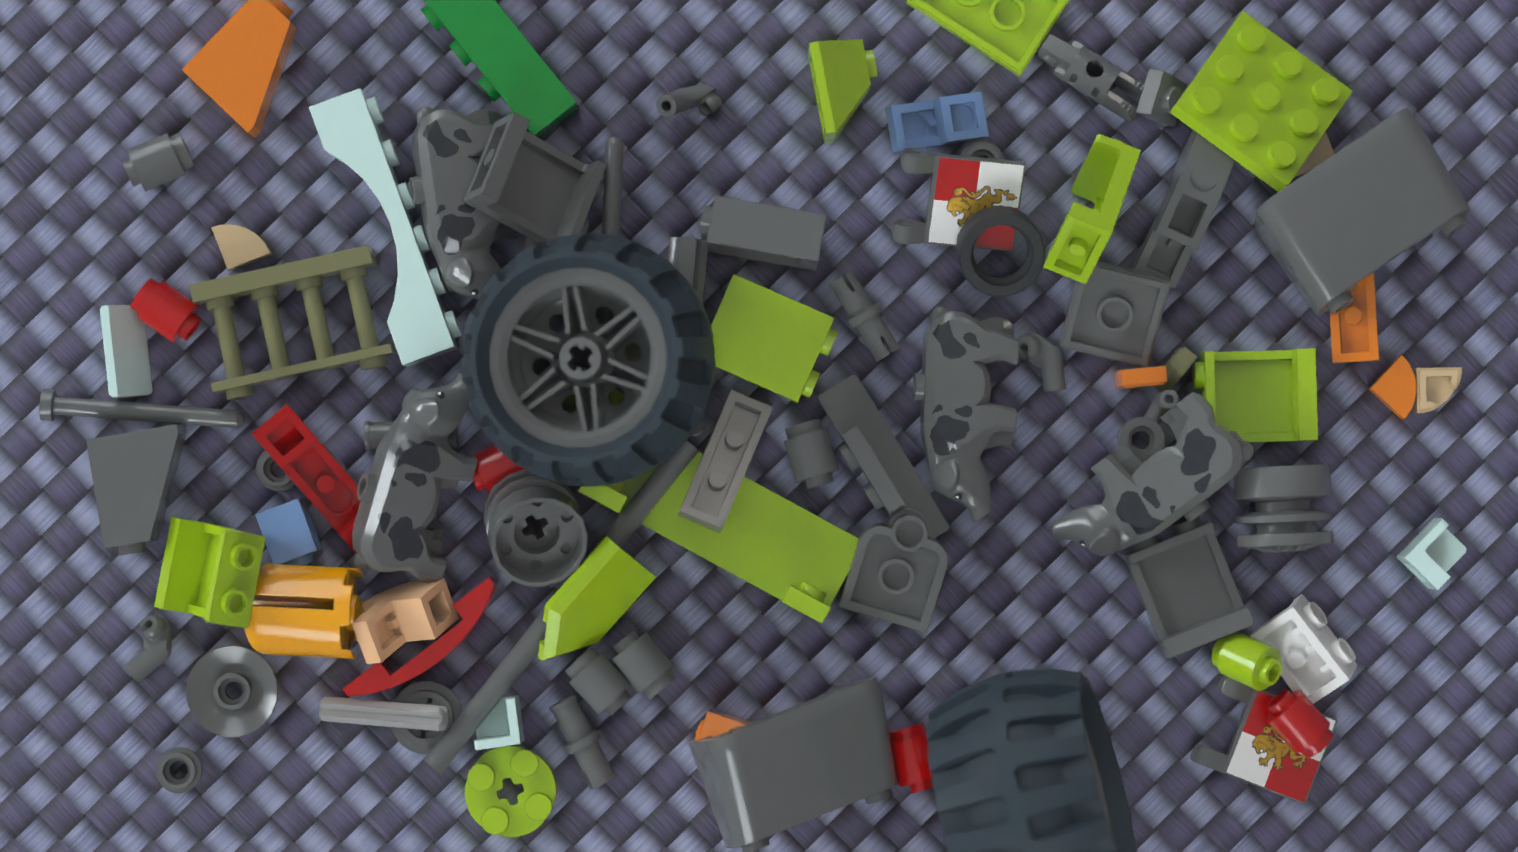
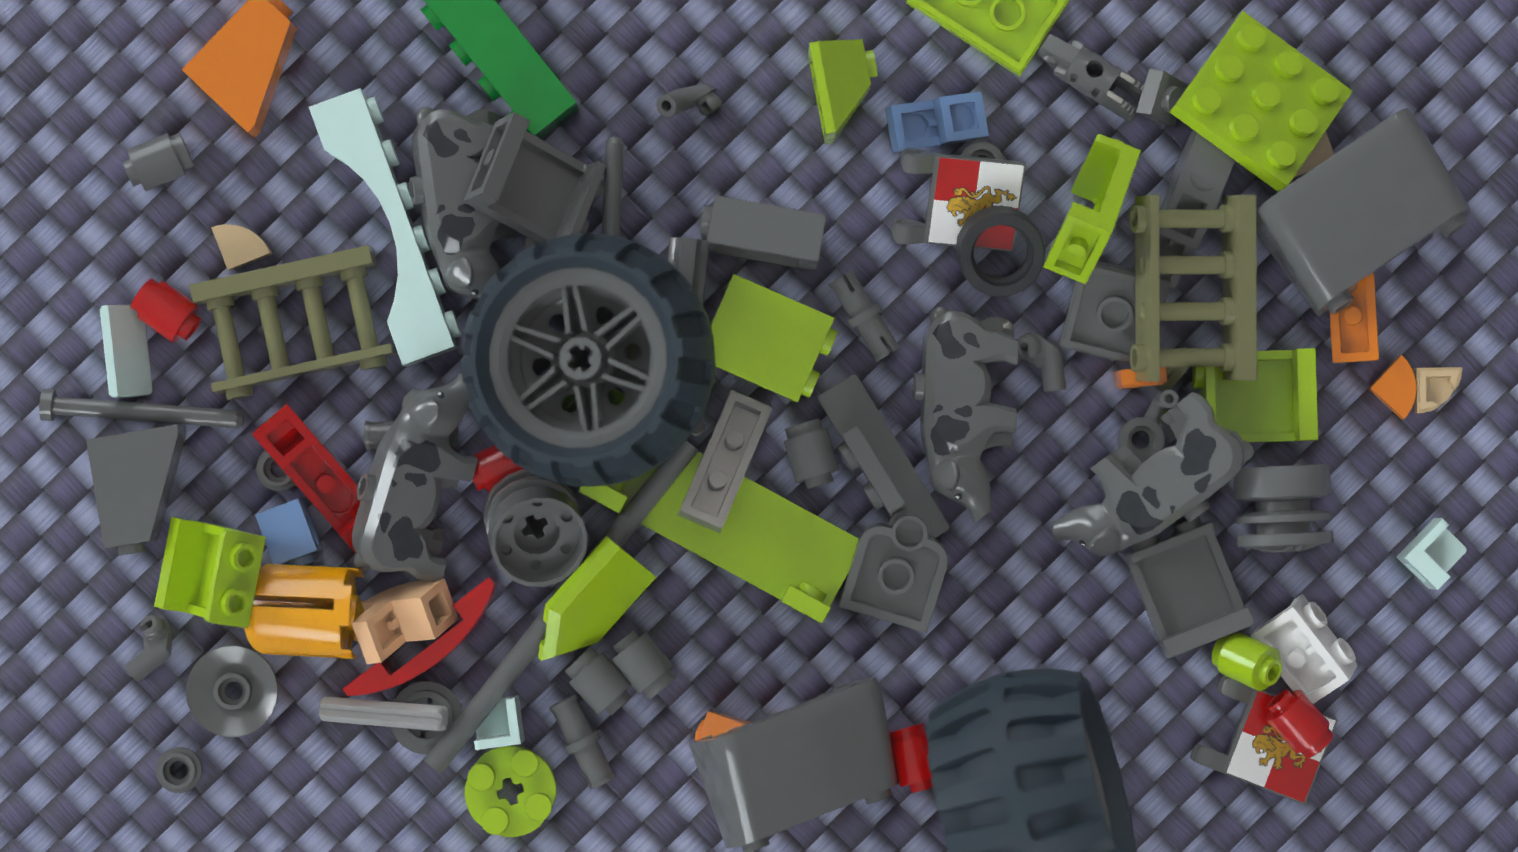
(1234, 310): none -> olive fence

